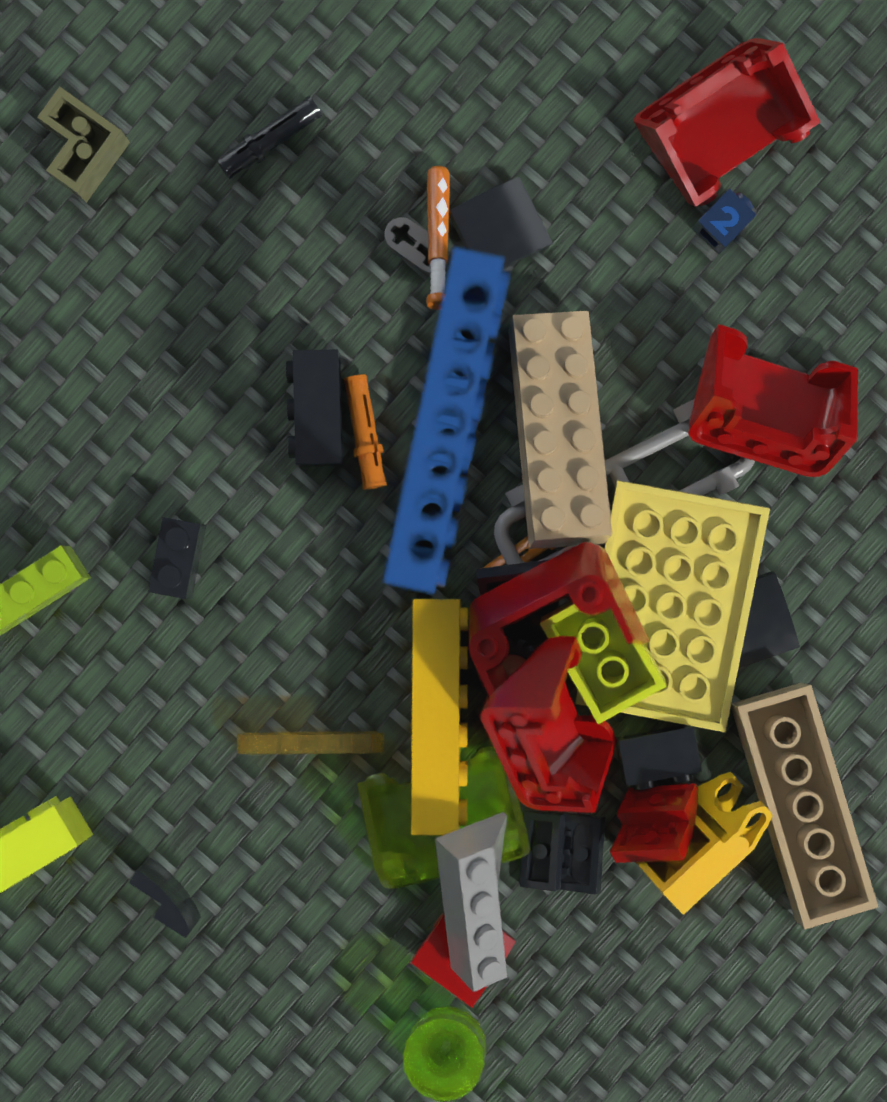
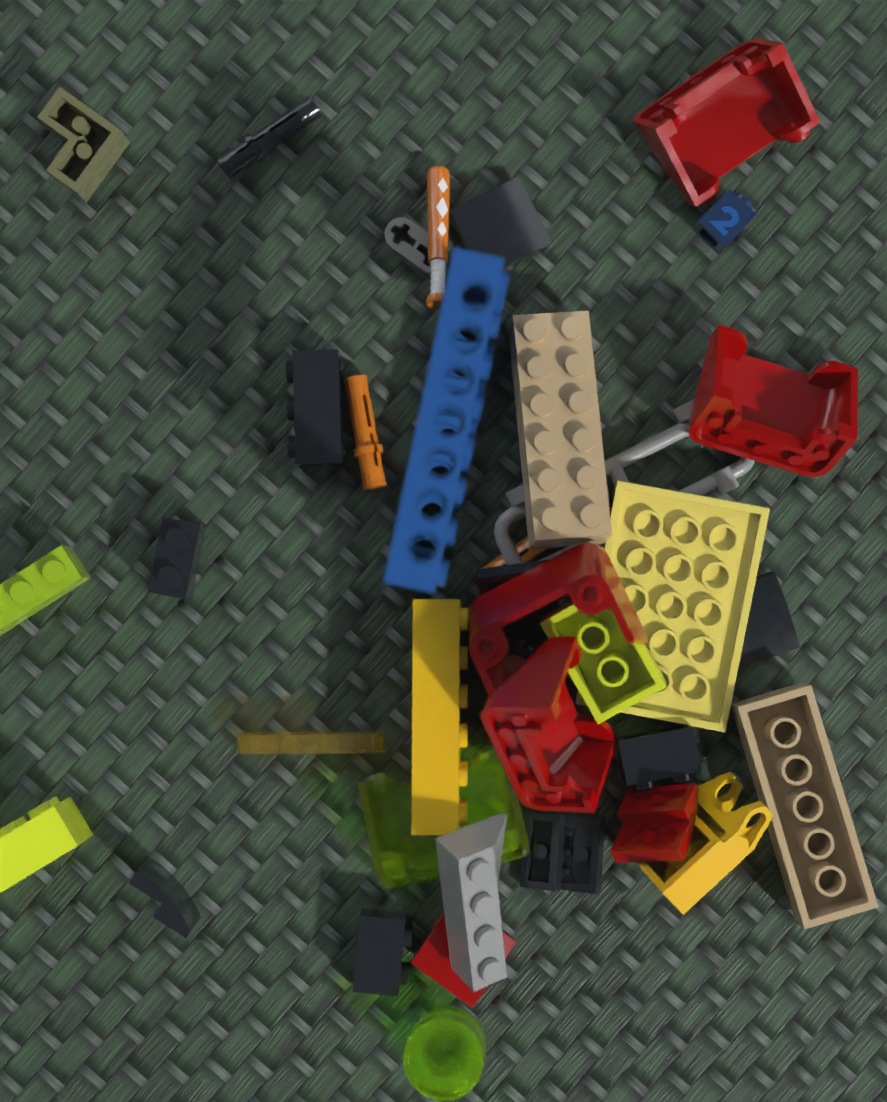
(380, 951): none -> black brick

